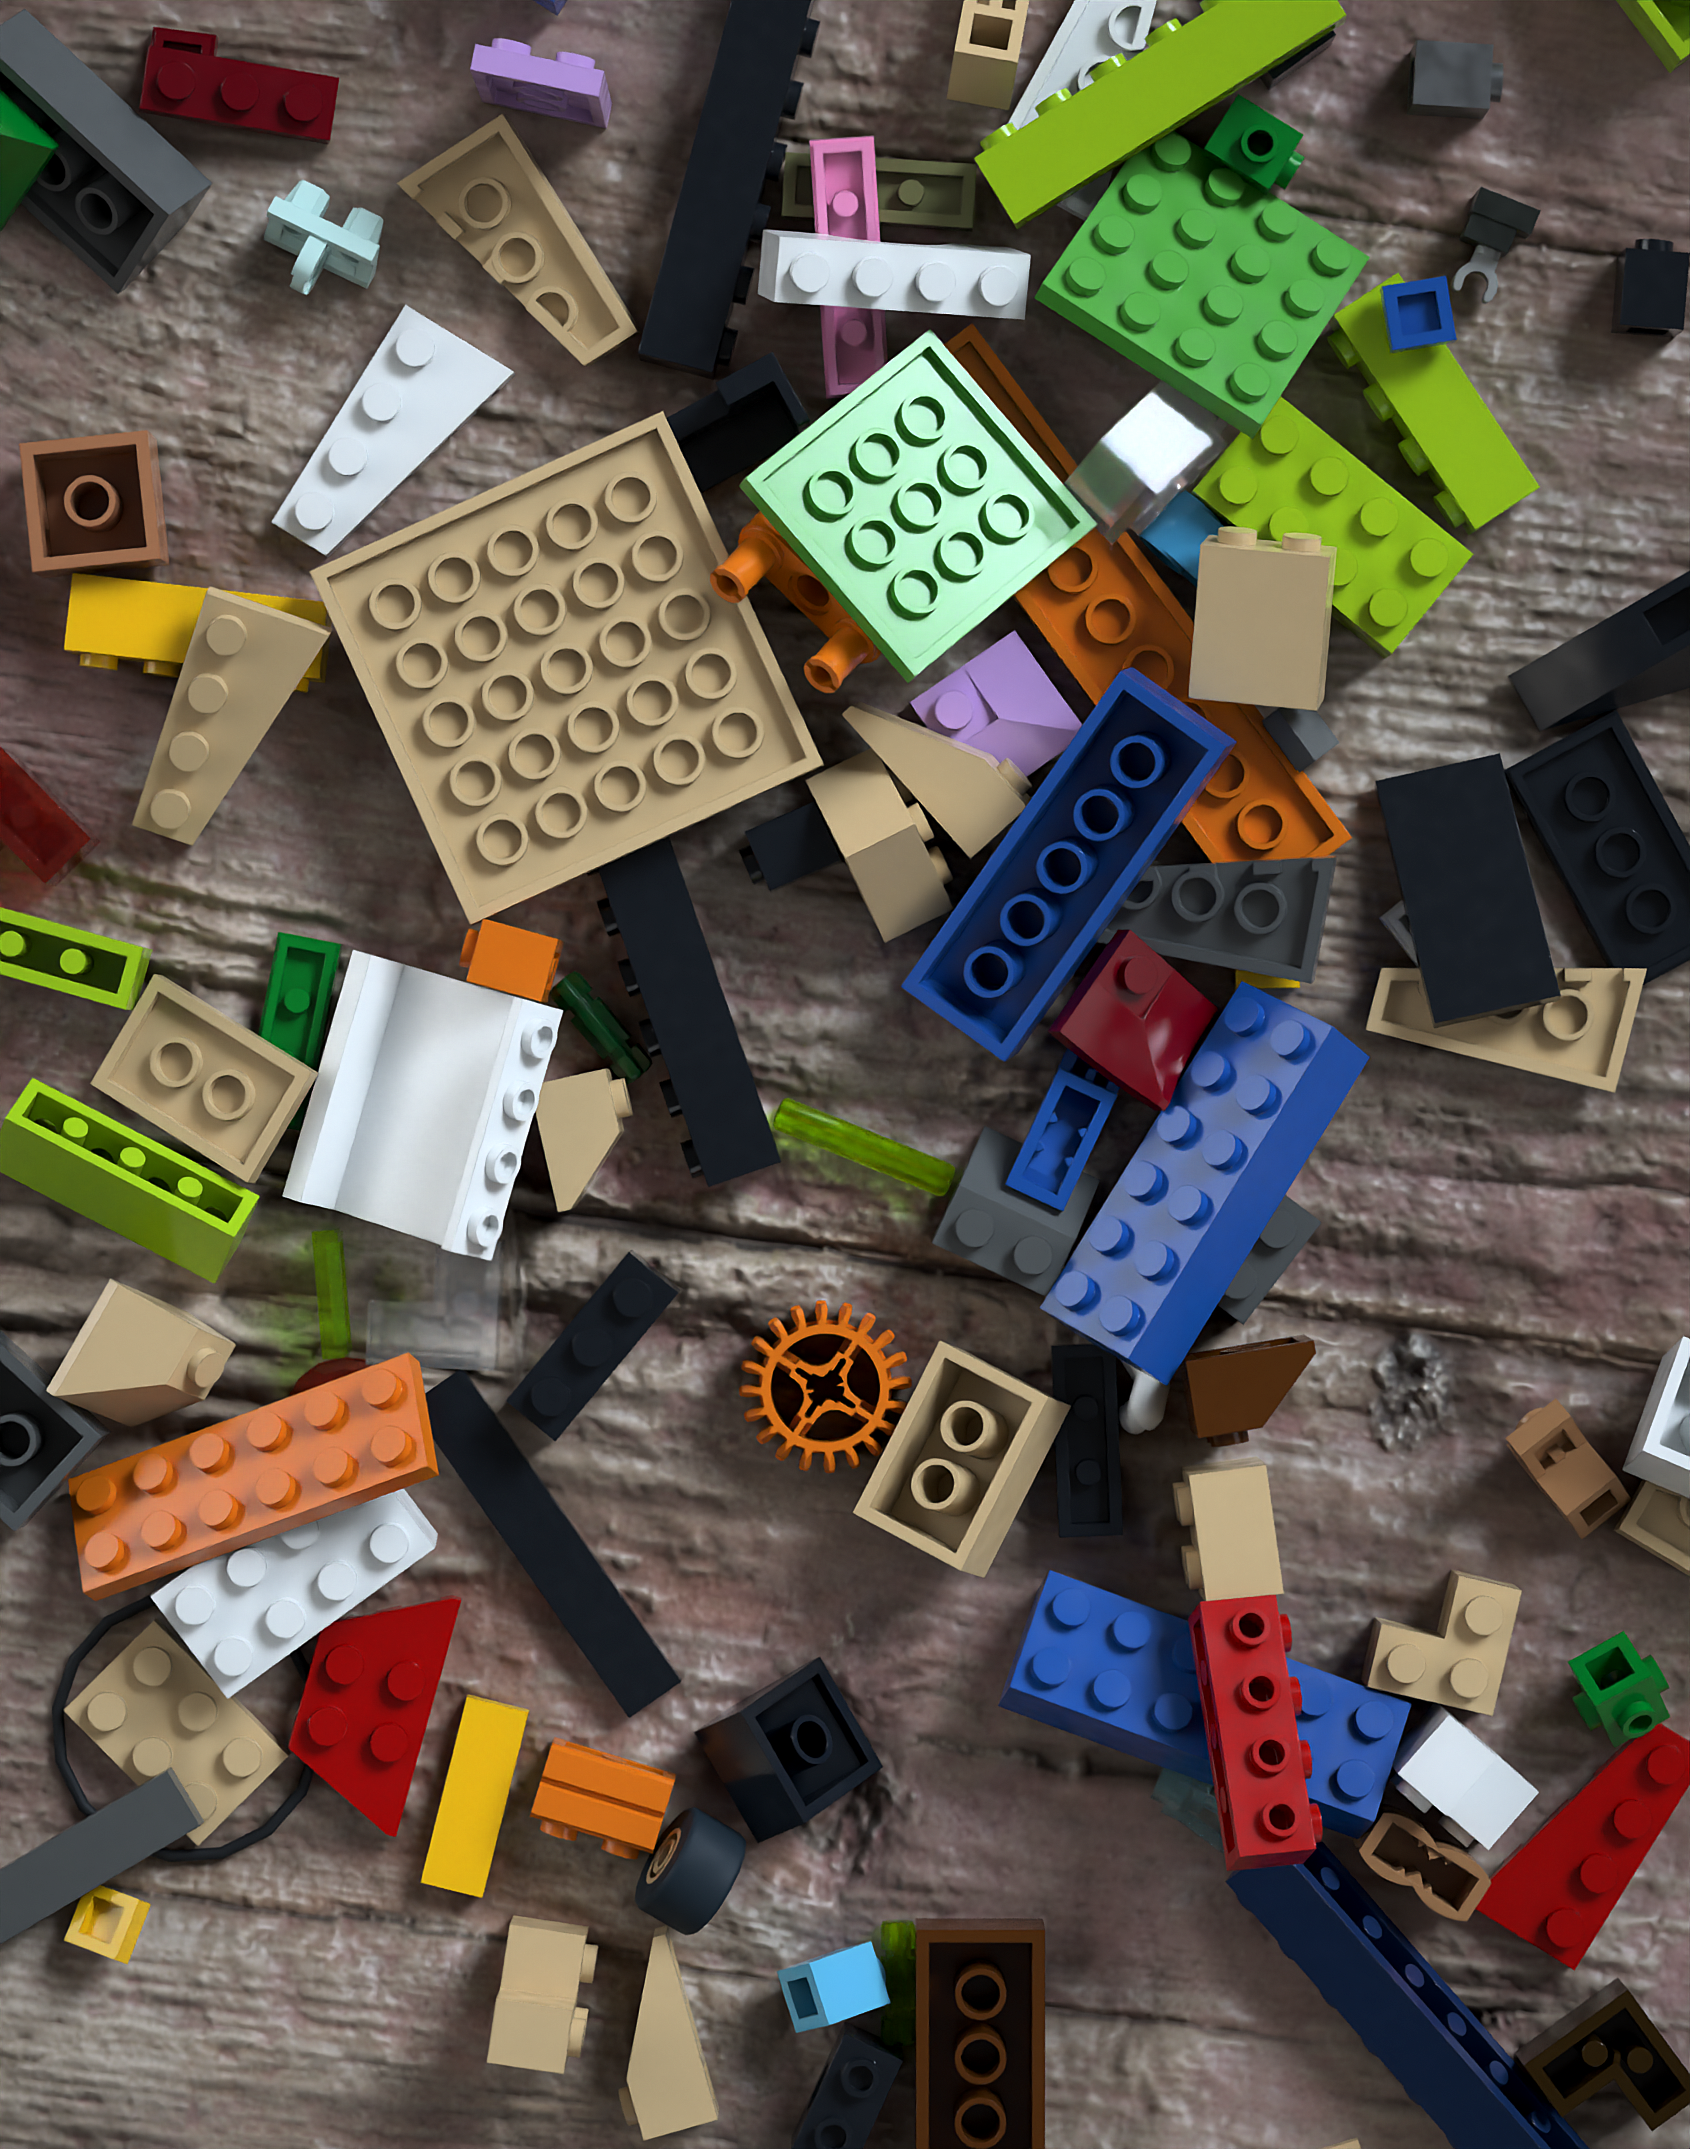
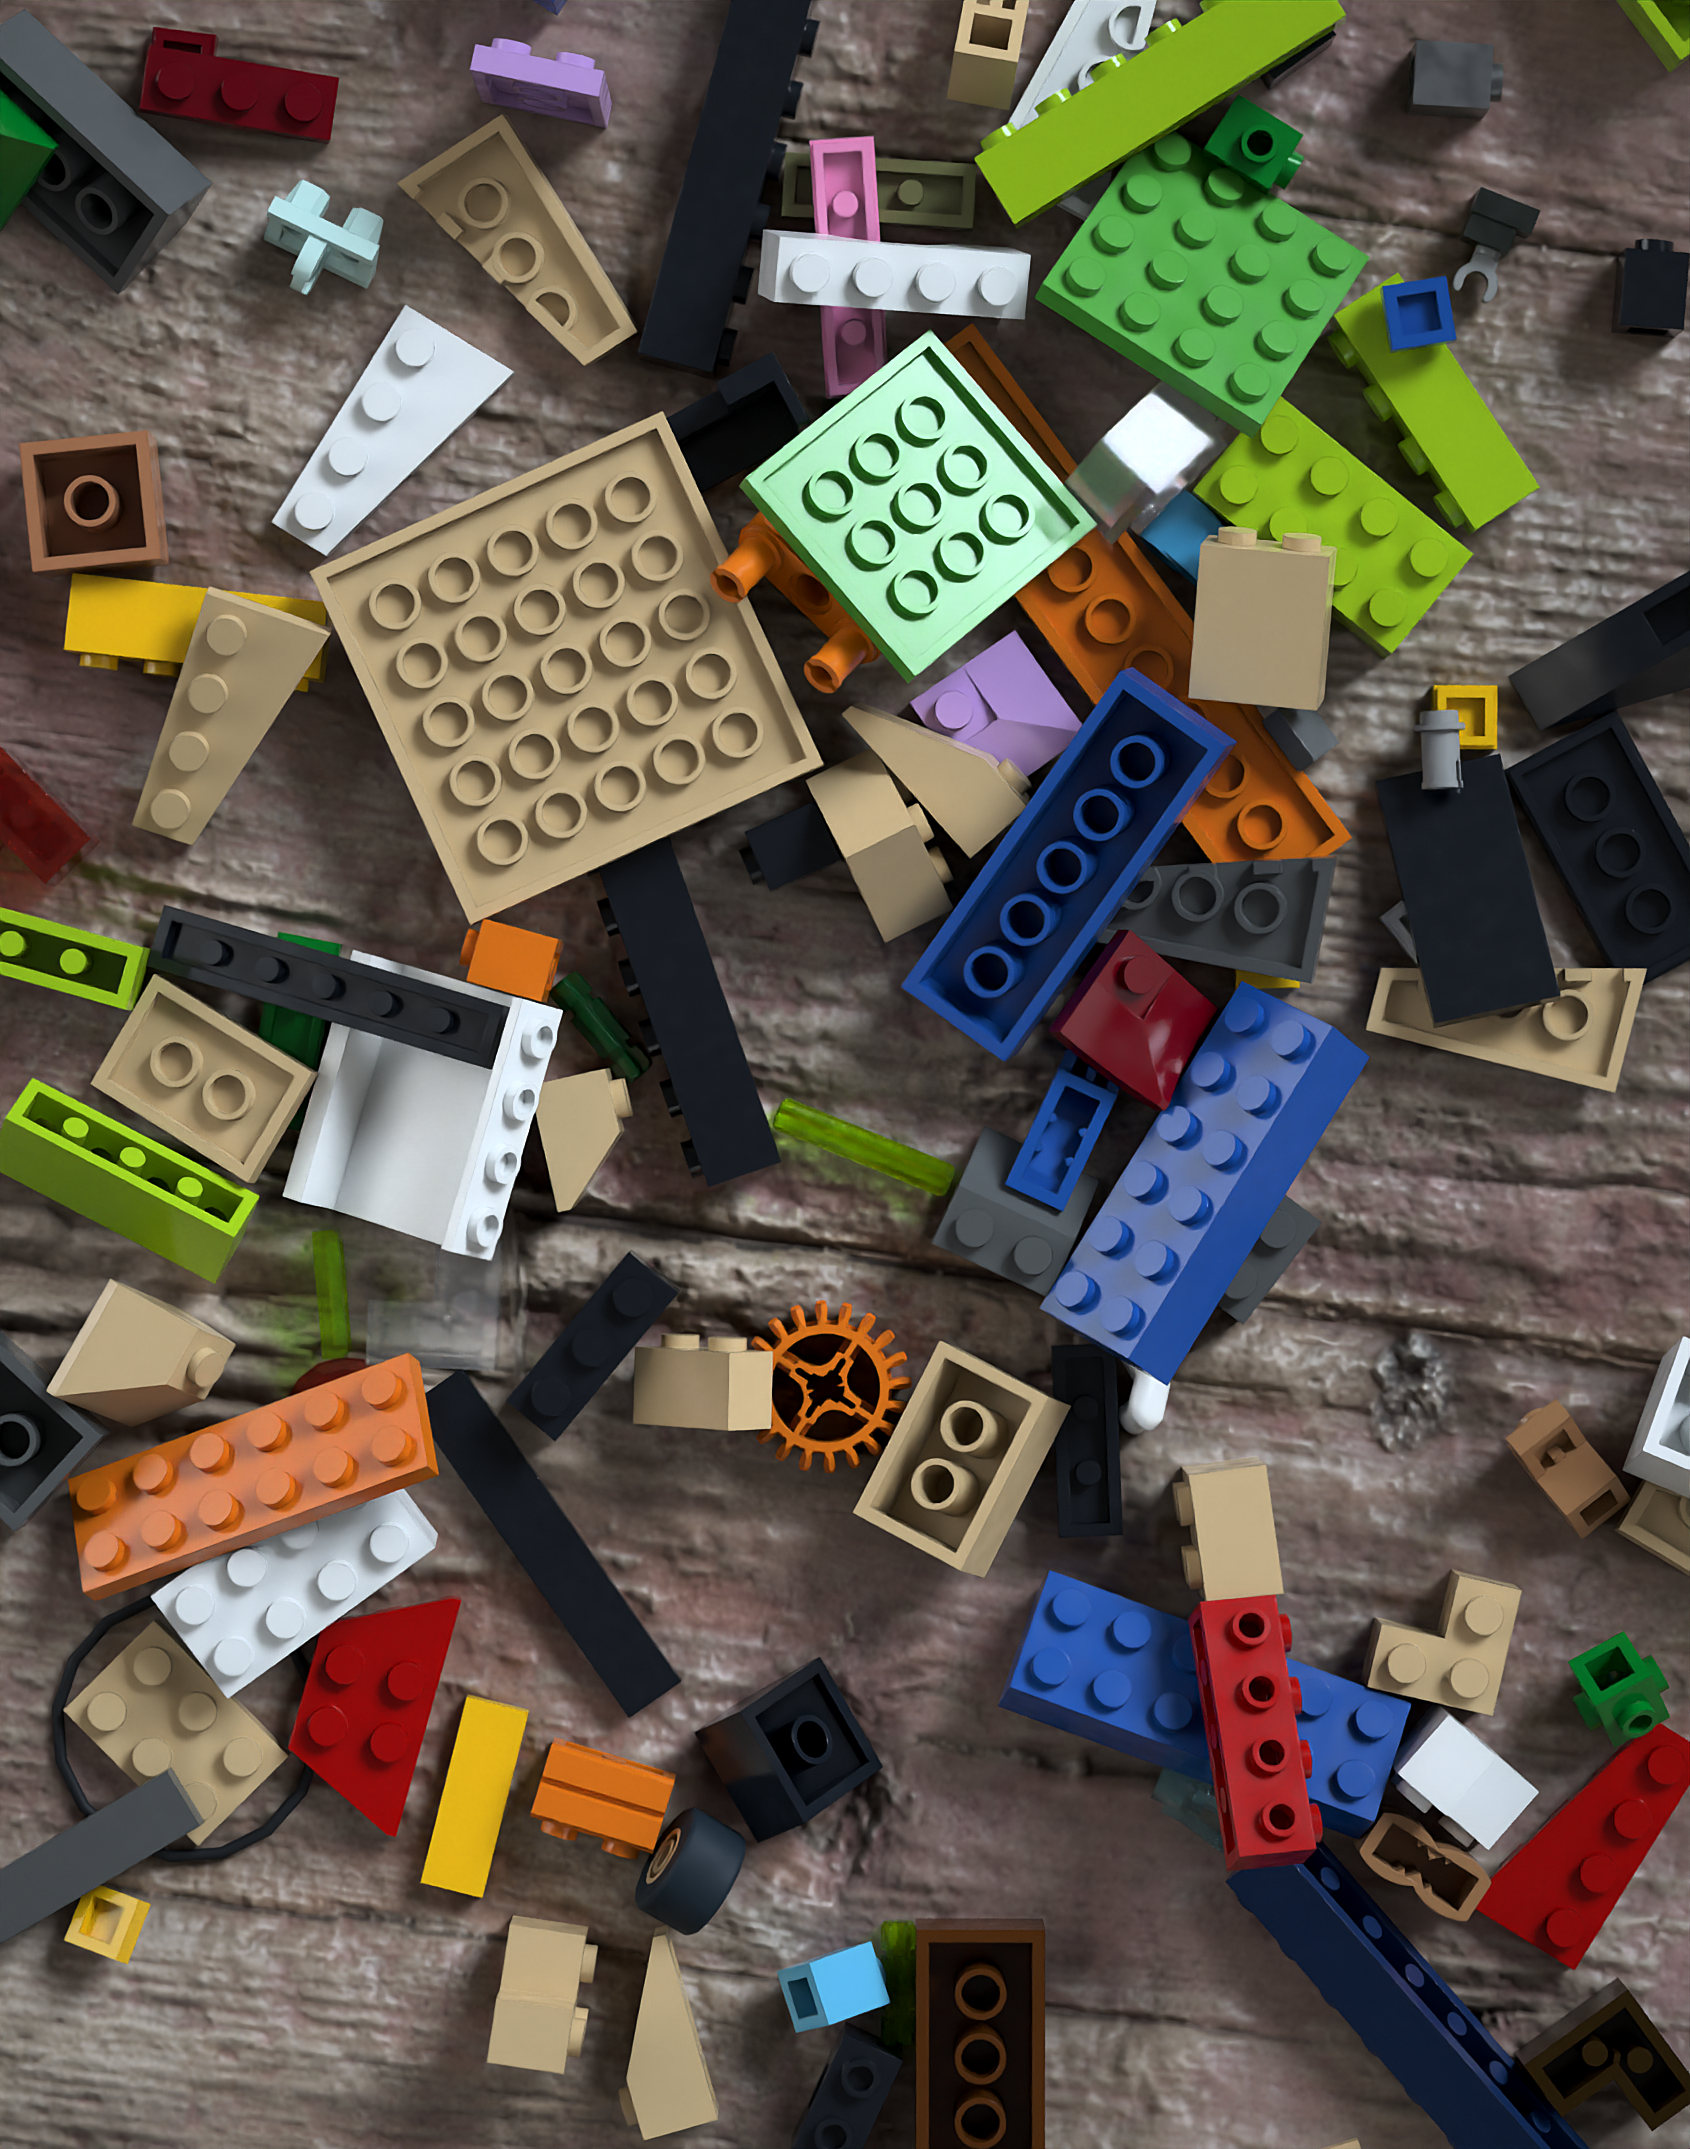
(328, 987): none -> black plate
(703, 1386): none -> tan brick
(1241, 1386): reddish brown slope -> none
(1440, 749): none -> light grey pin
(1475, 708): none -> yellow tile

